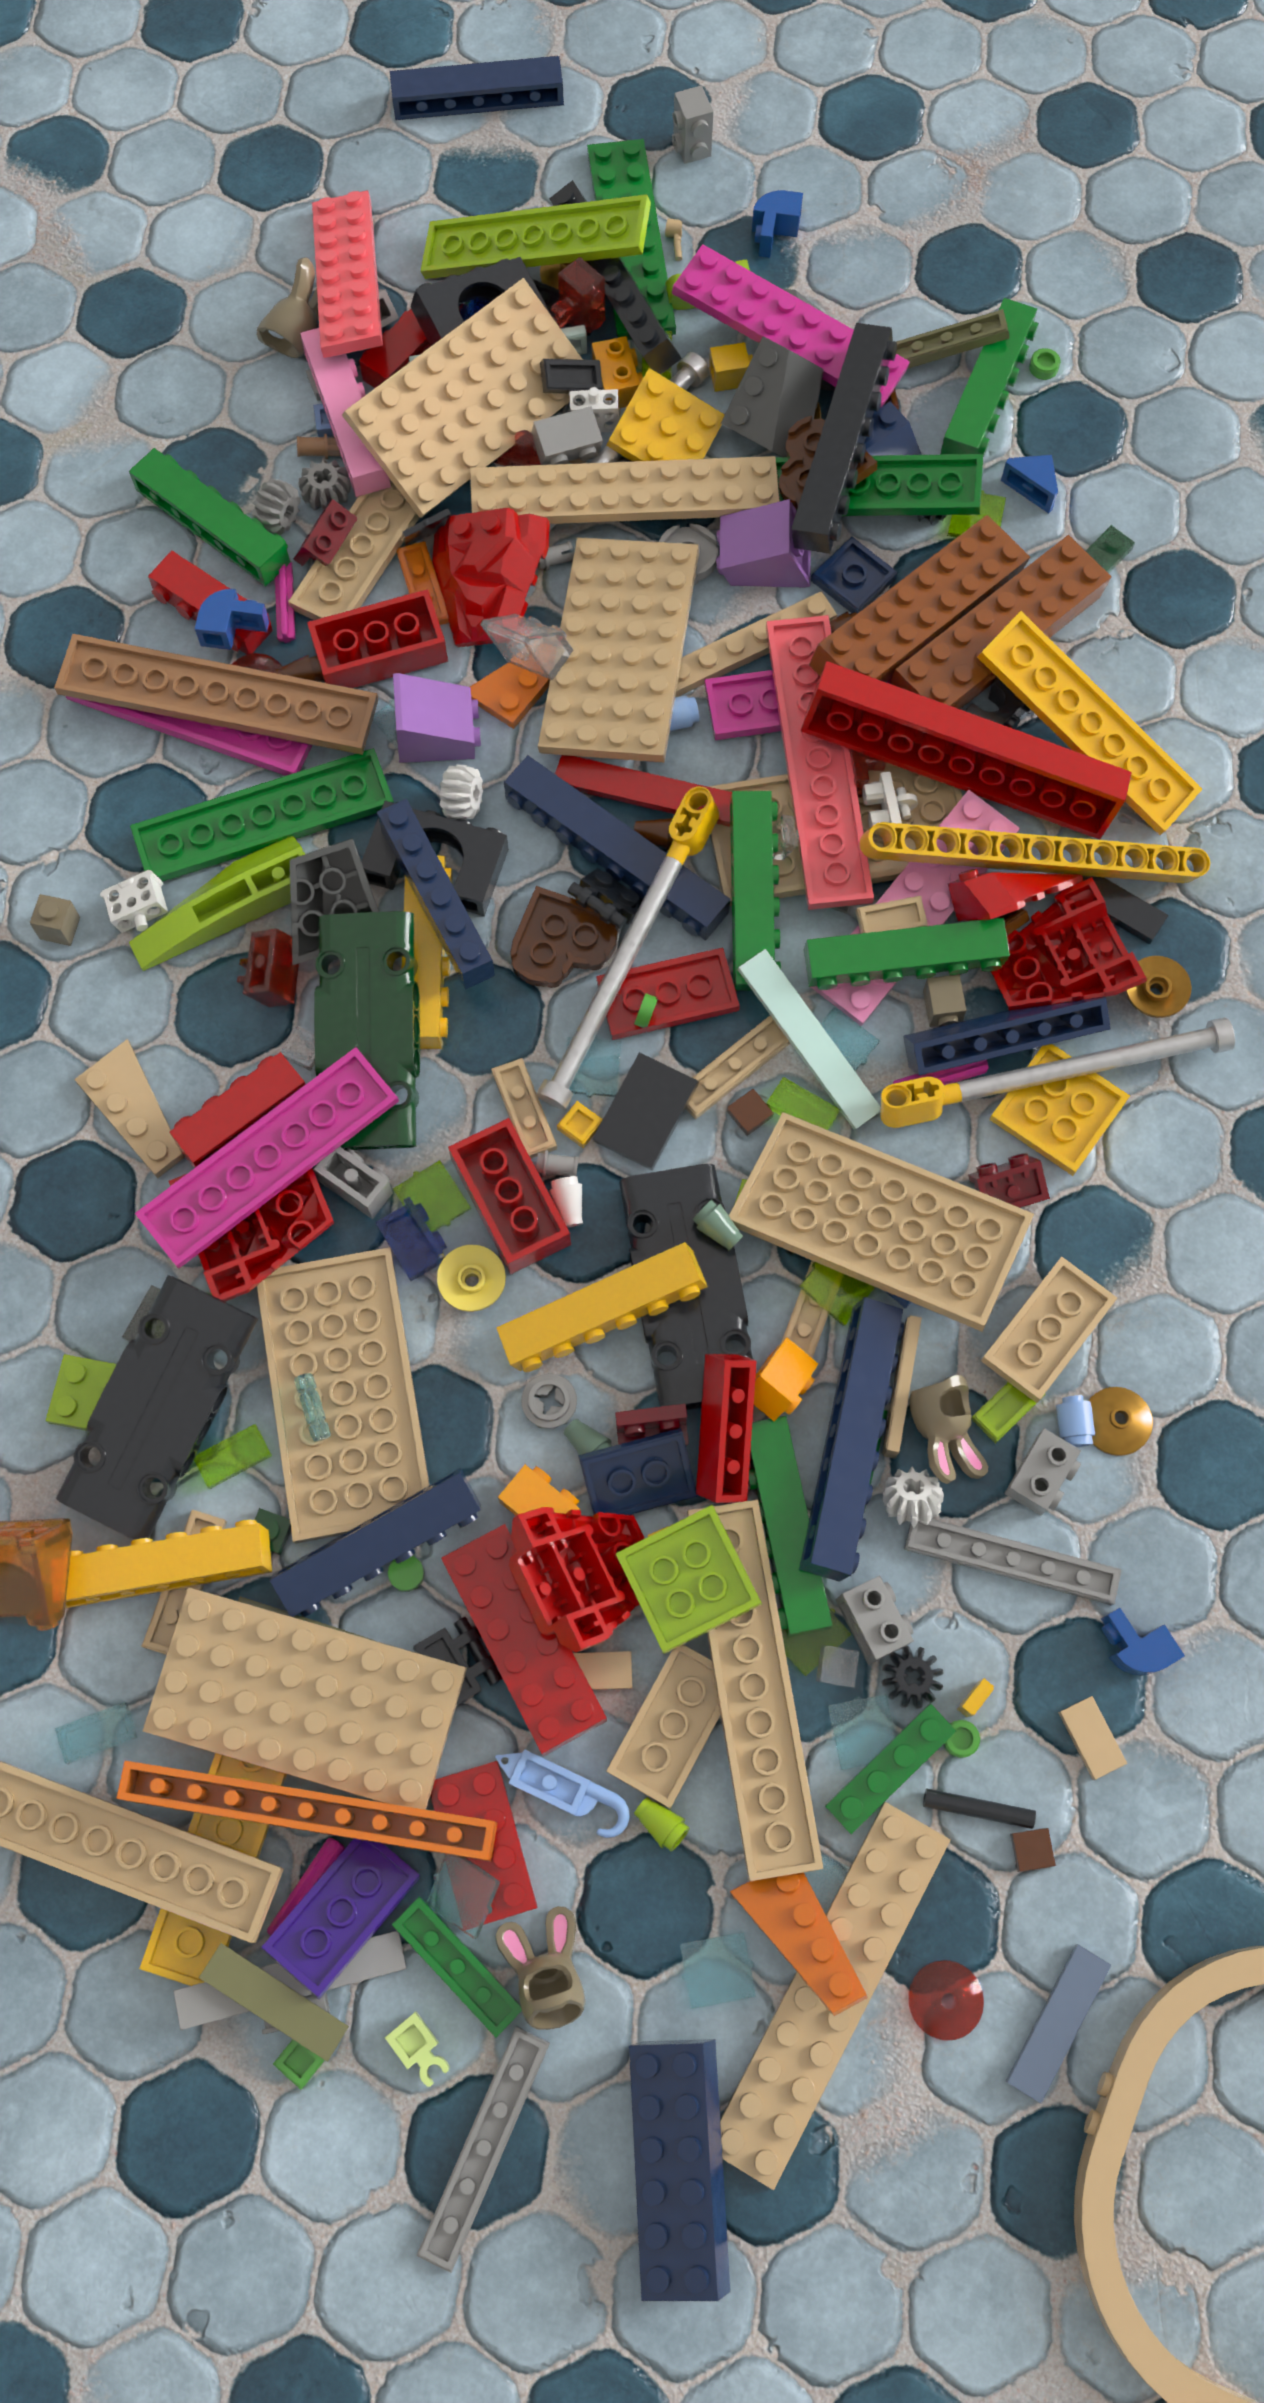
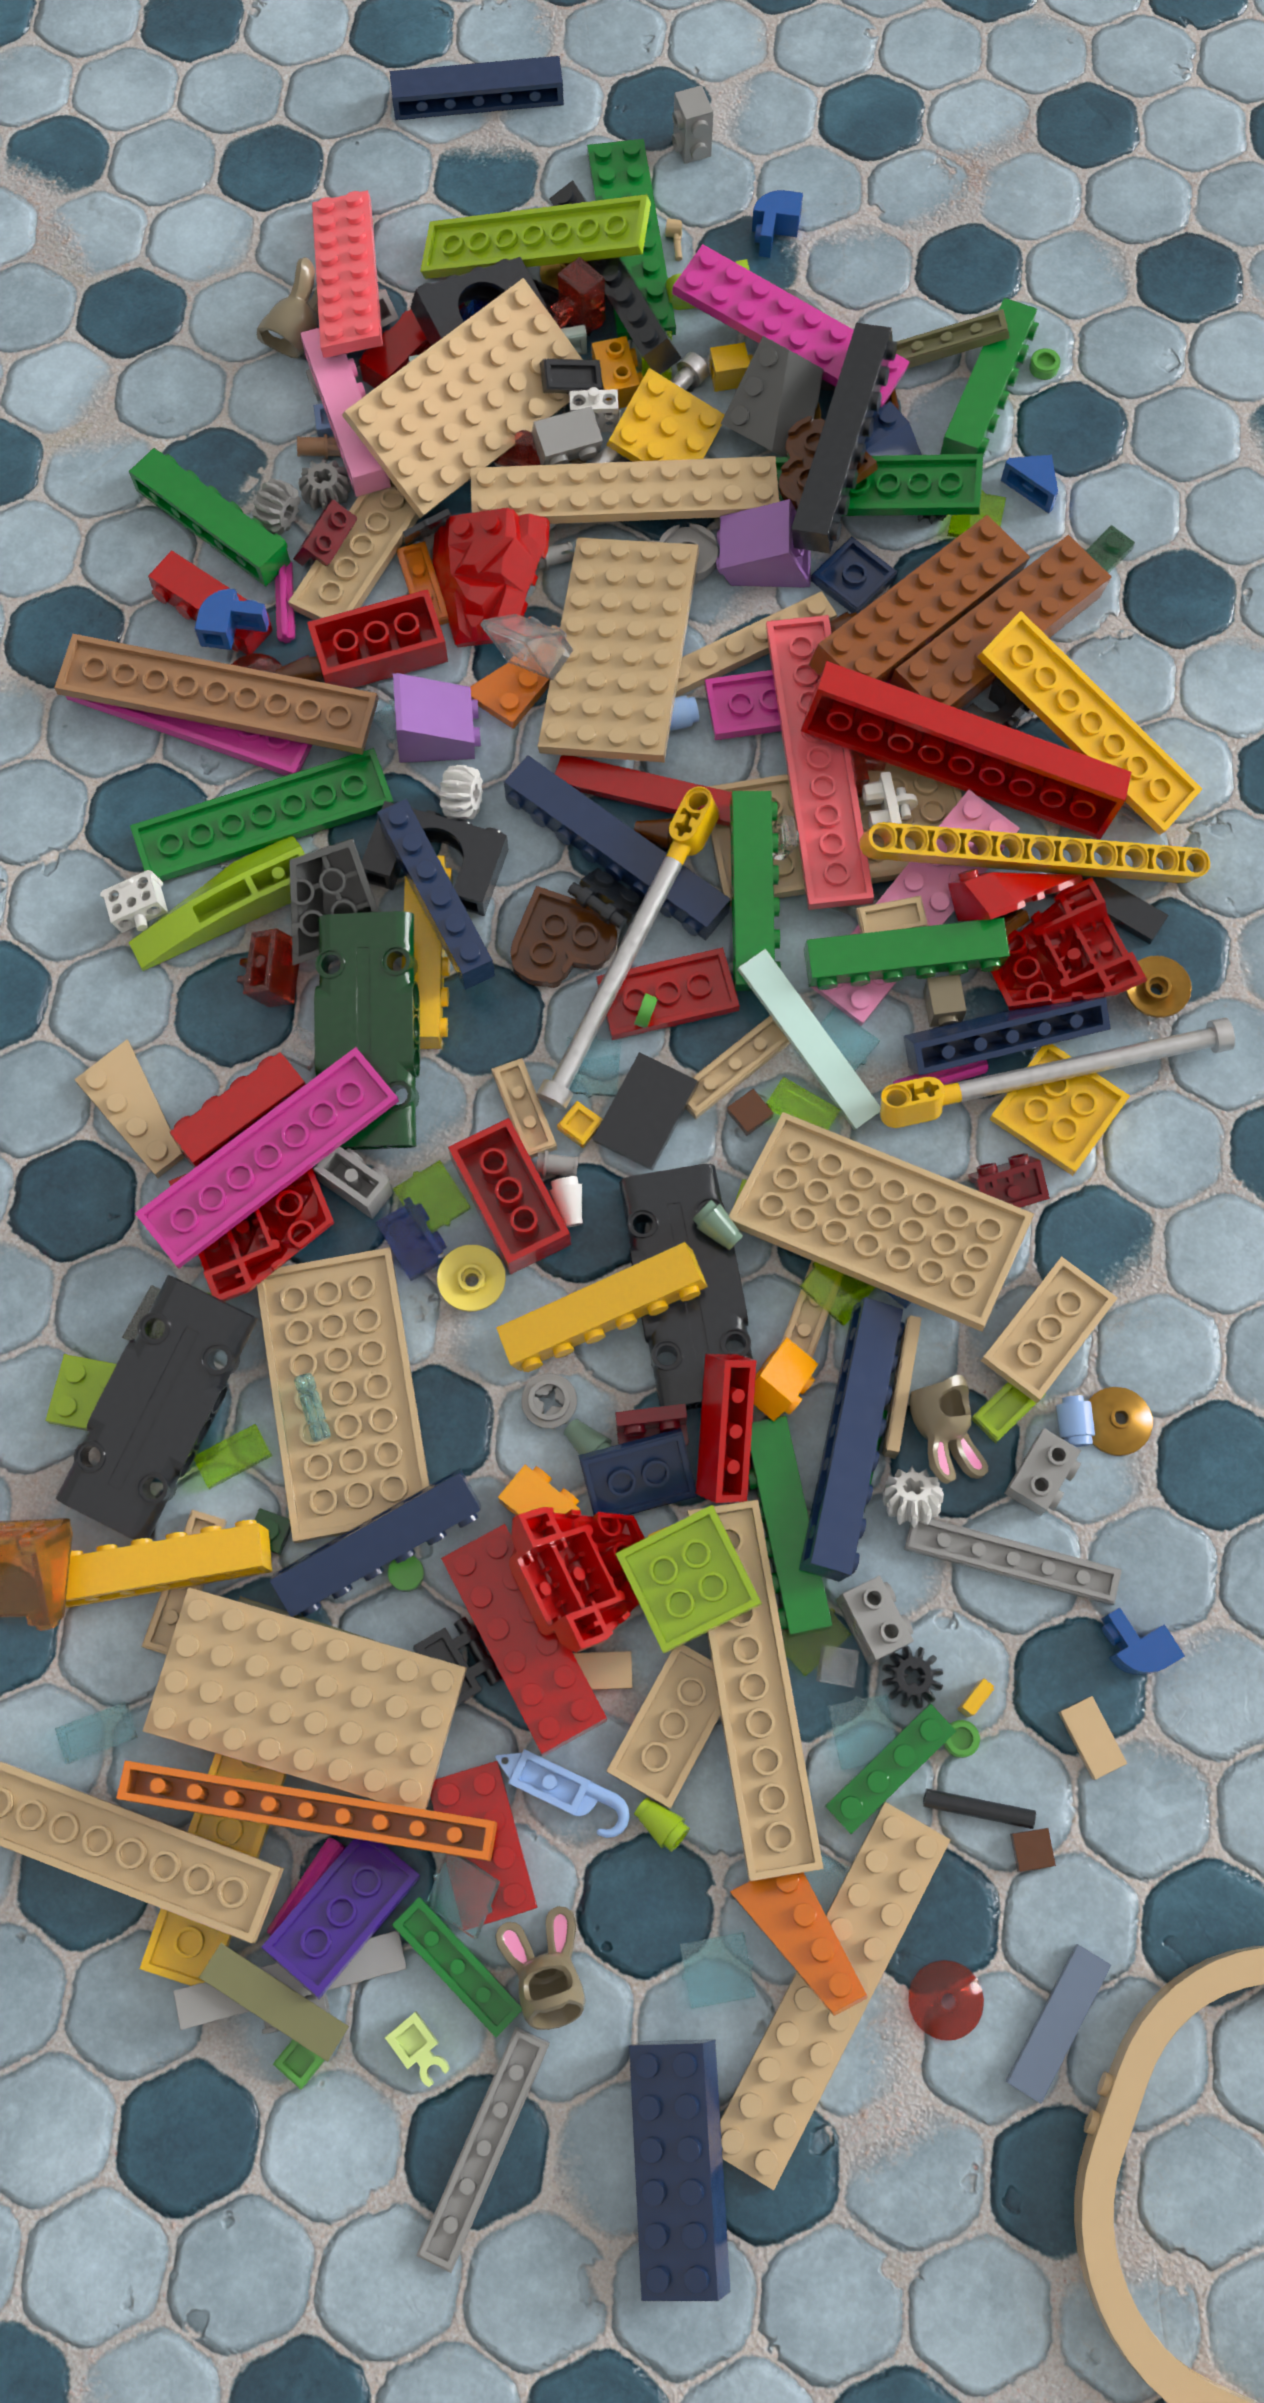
(55, 919): dark tan brick -> none

